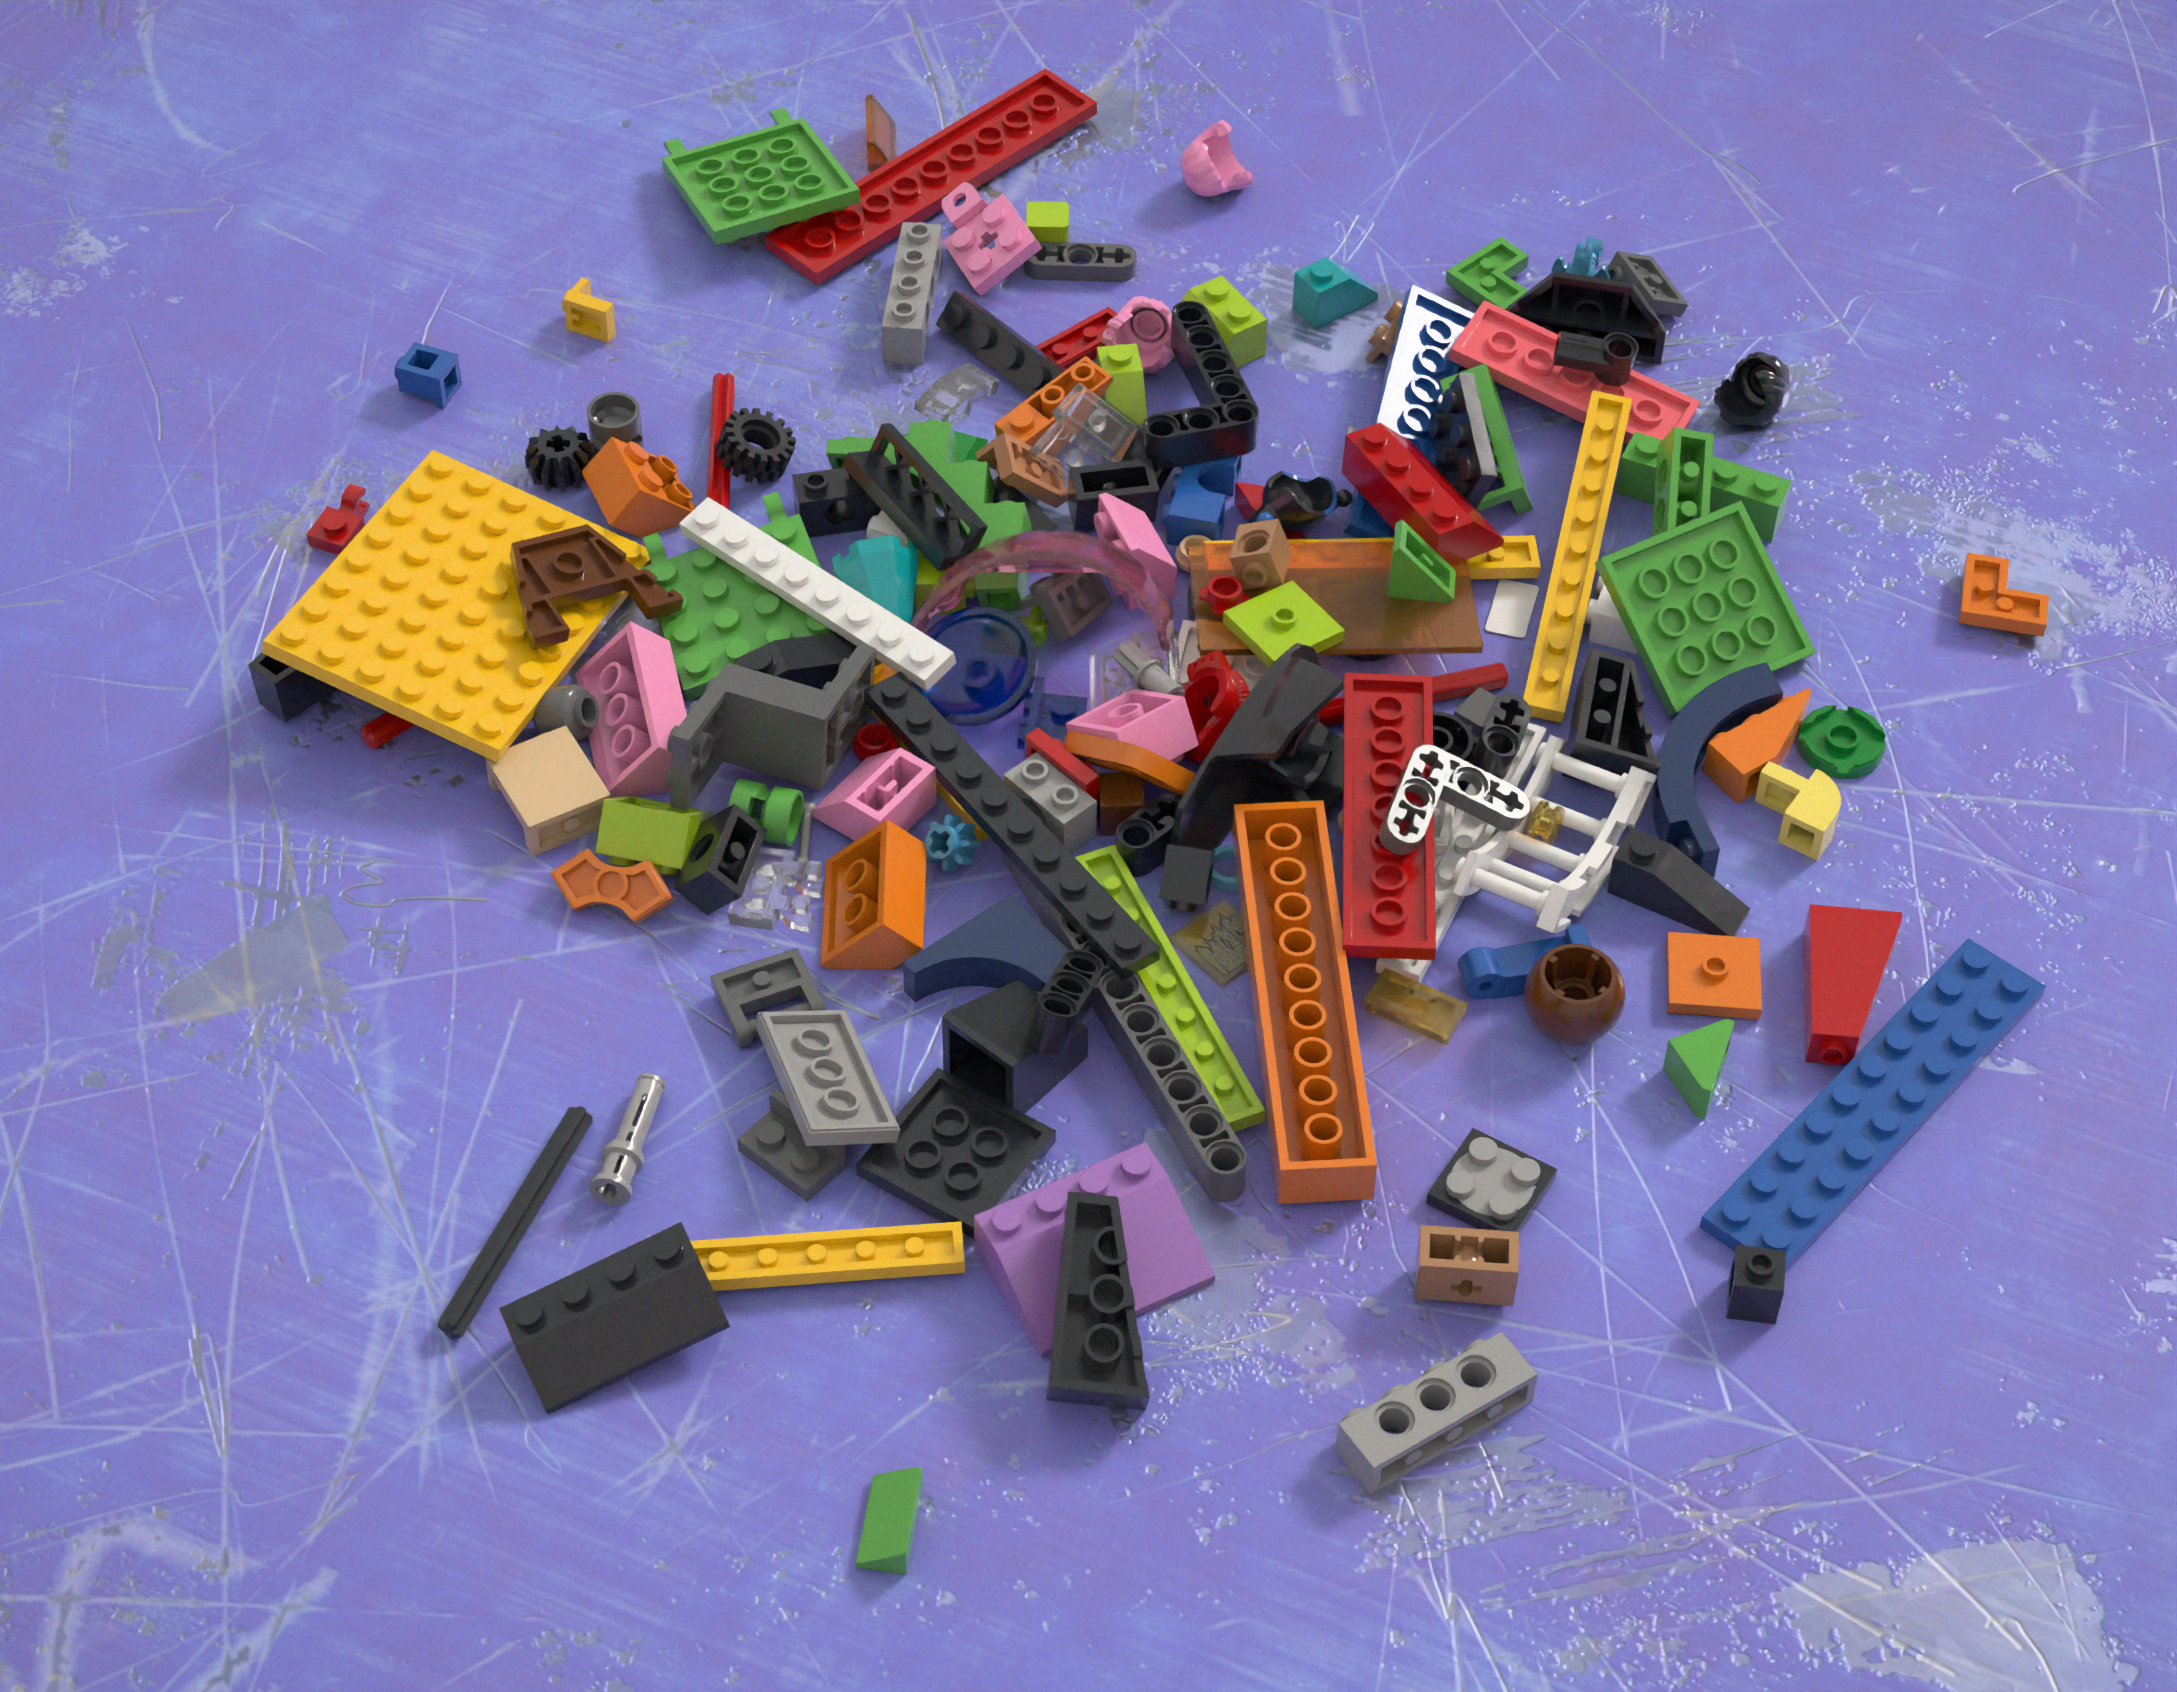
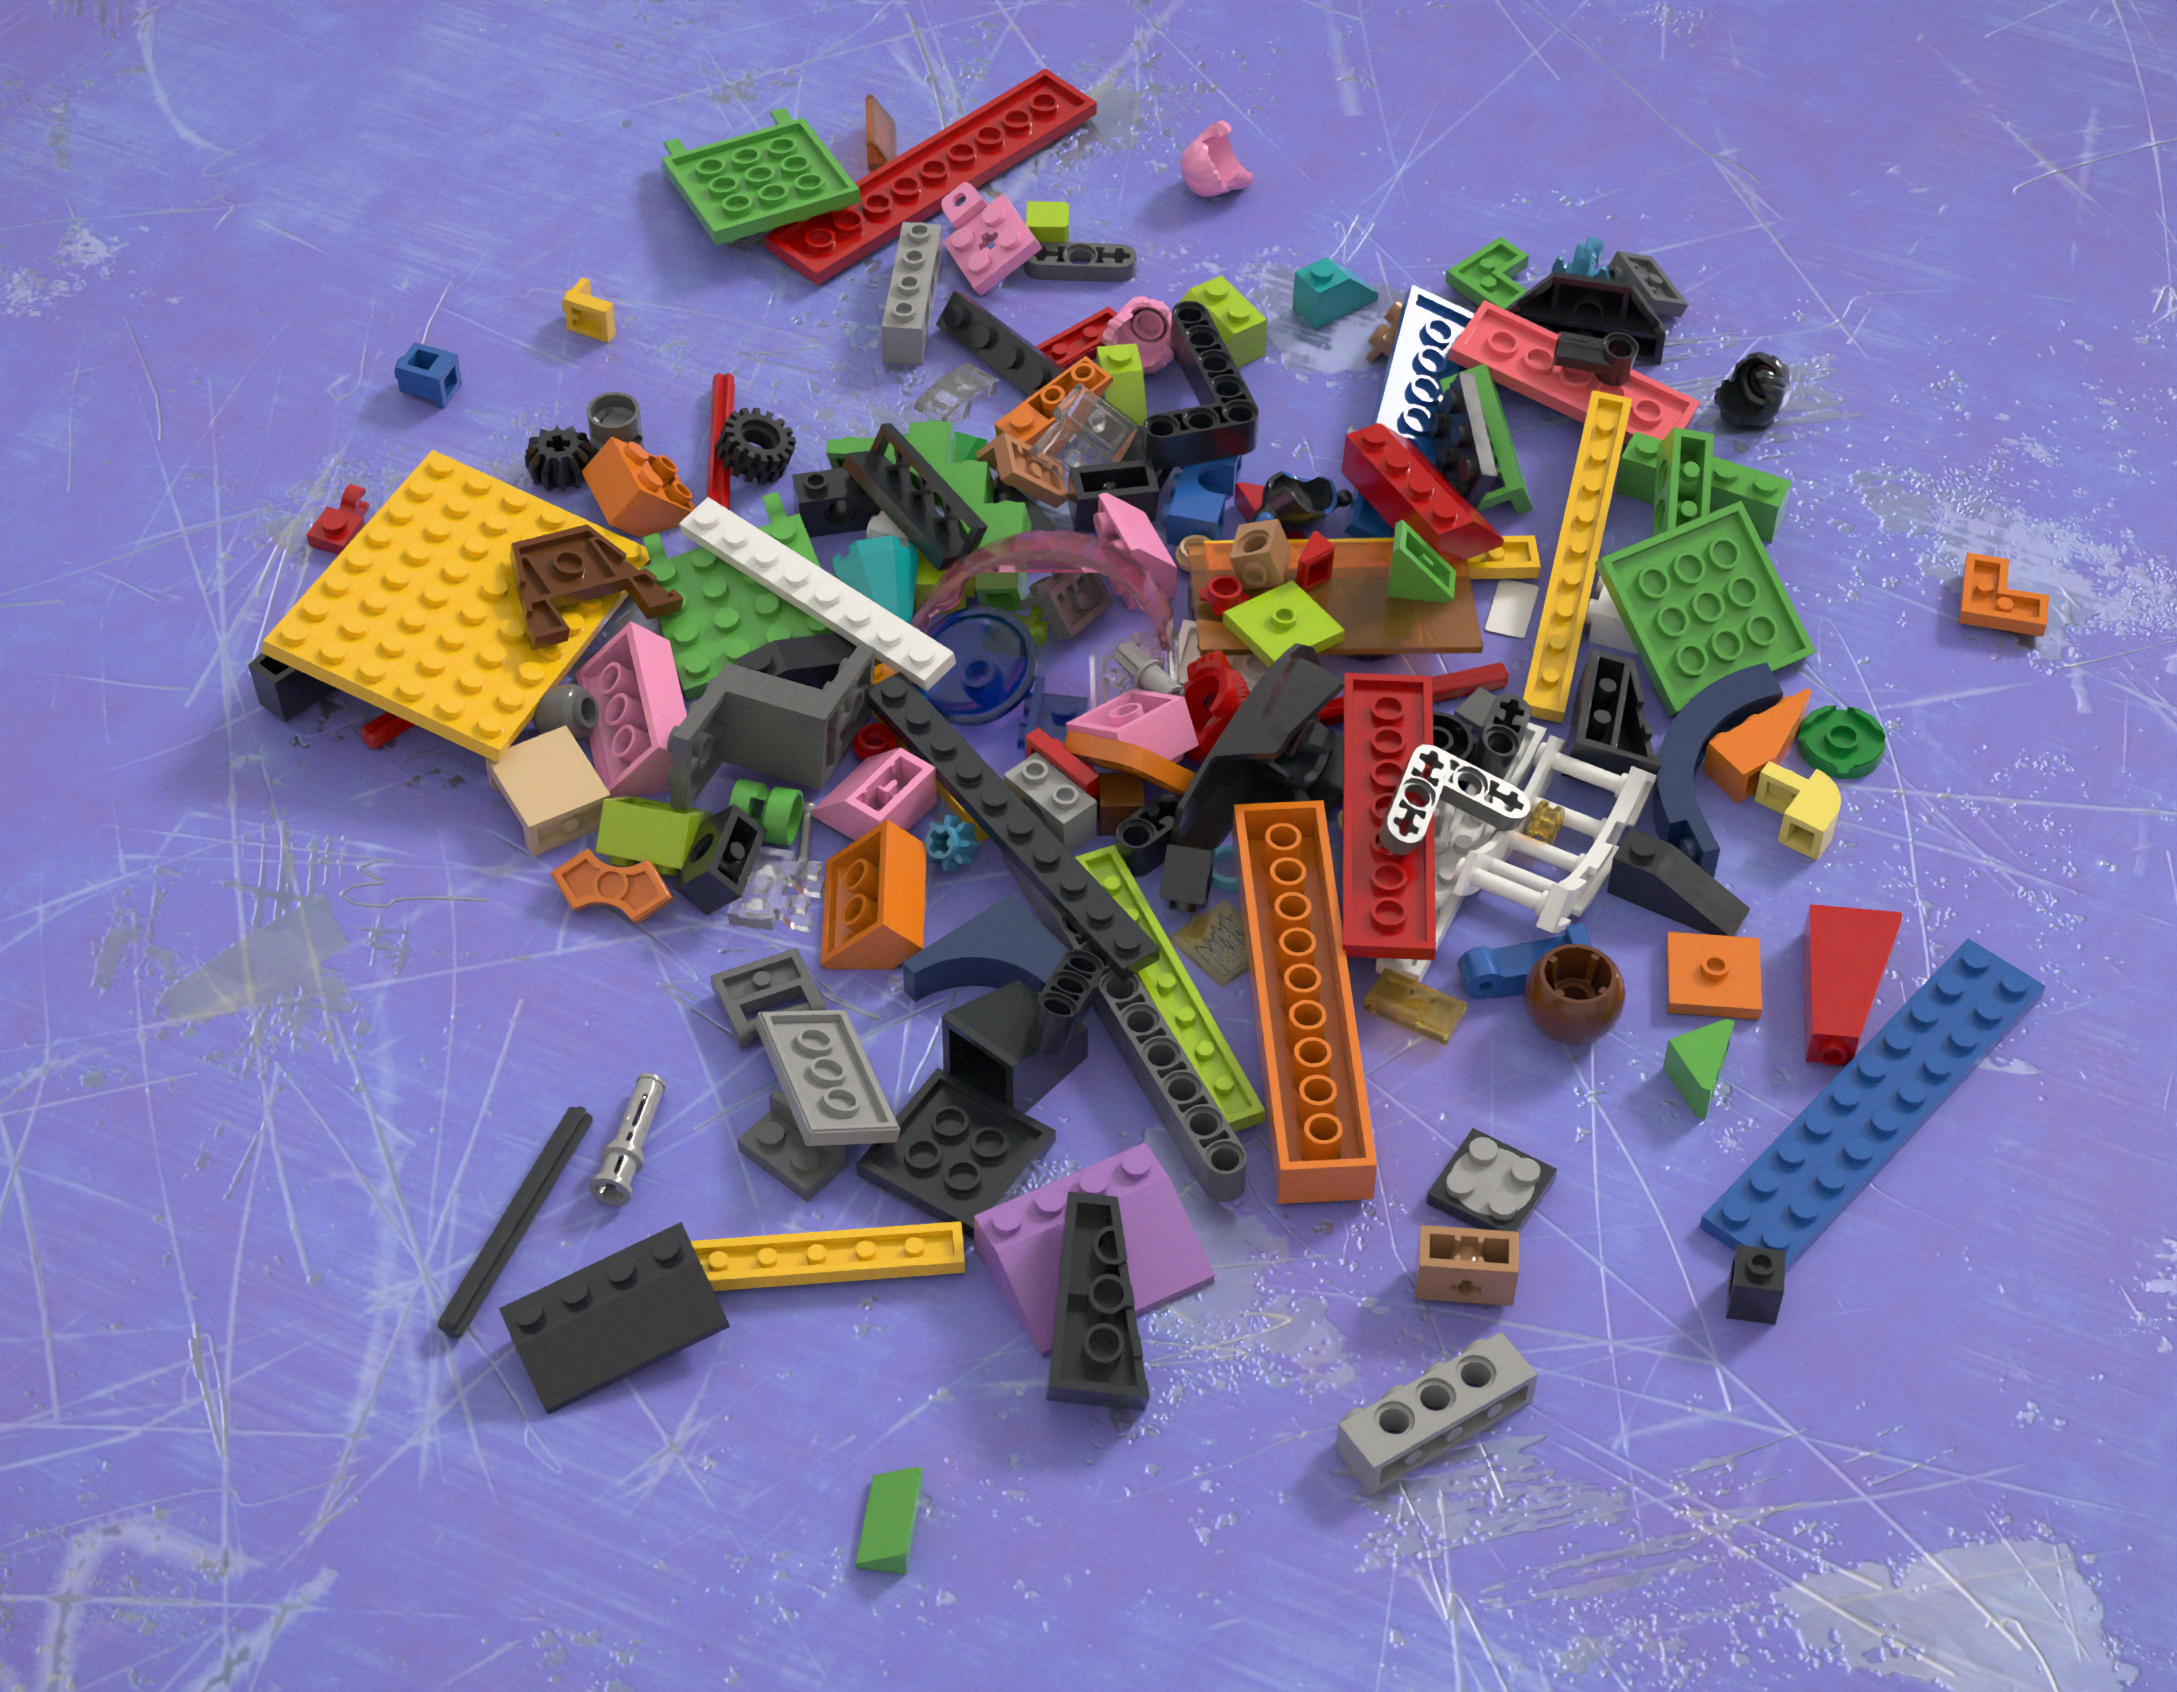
(1315, 562): none -> red slope

